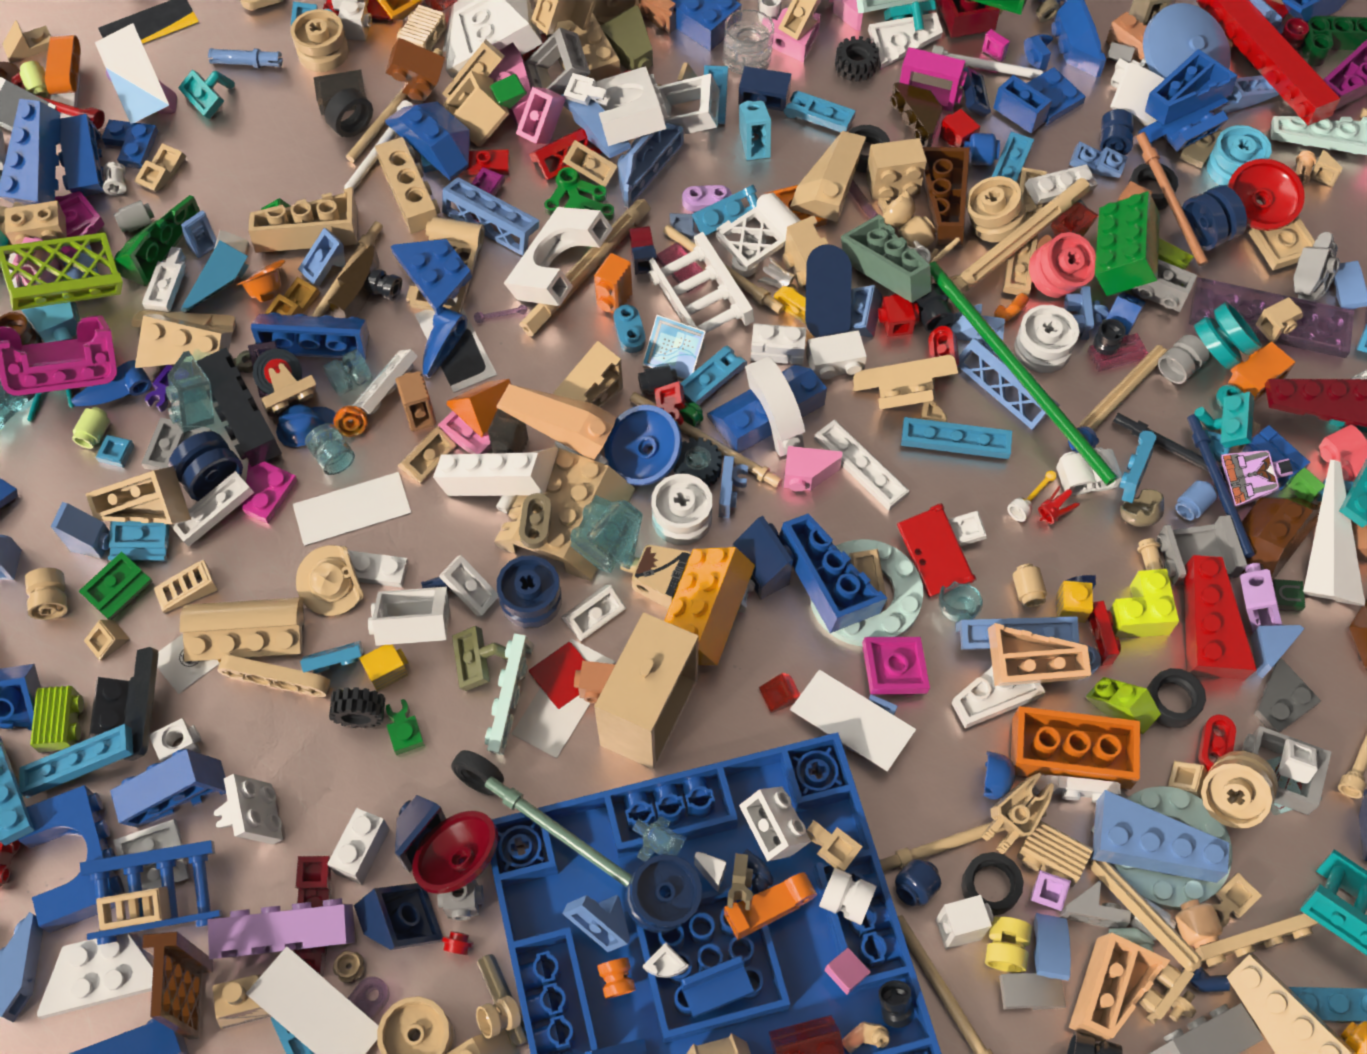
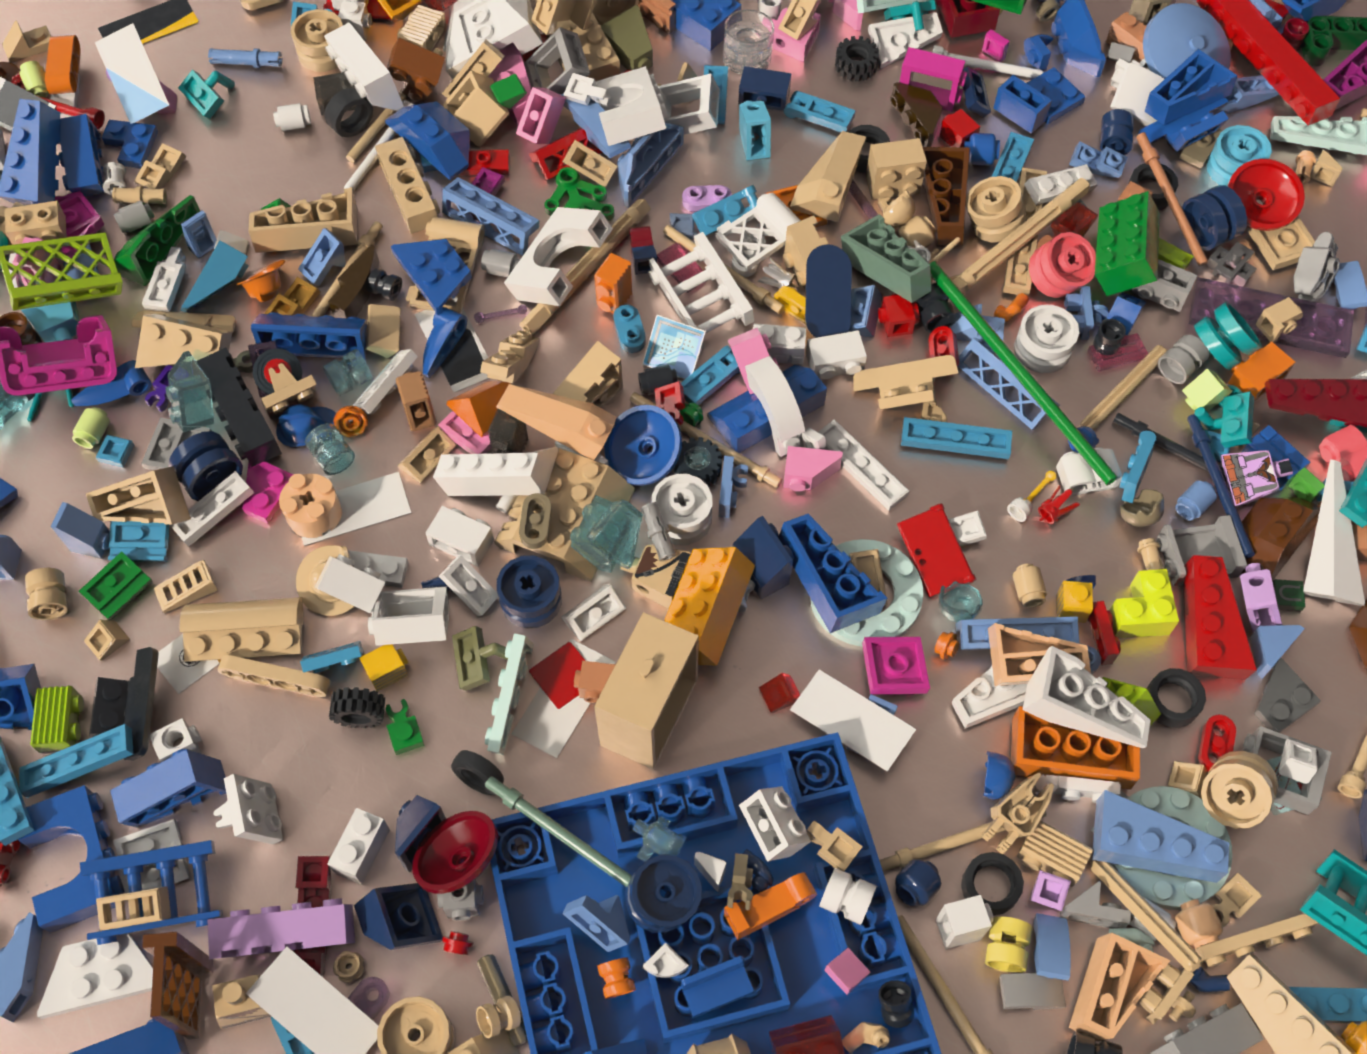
(146, 195): none -> tan pin
(292, 117): none -> white brick
(310, 505): none -> light nougat brick
(350, 583): none -> white brick
(362, 67): none -> white wedge
(383, 329): none -> tan slope
(460, 535): none -> white brick
(499, 262): none -> light grey brick
(512, 358): none -> tan slope
(658, 531): none -> light grey pin
(748, 349): none -> bright pink brick
(813, 439): none -> white tile
(947, 645): none -> orange plate
(1073, 698): none -> white wedge
(1206, 391): none -> yellowish green brick
(1233, 259): none -> flat silver piece

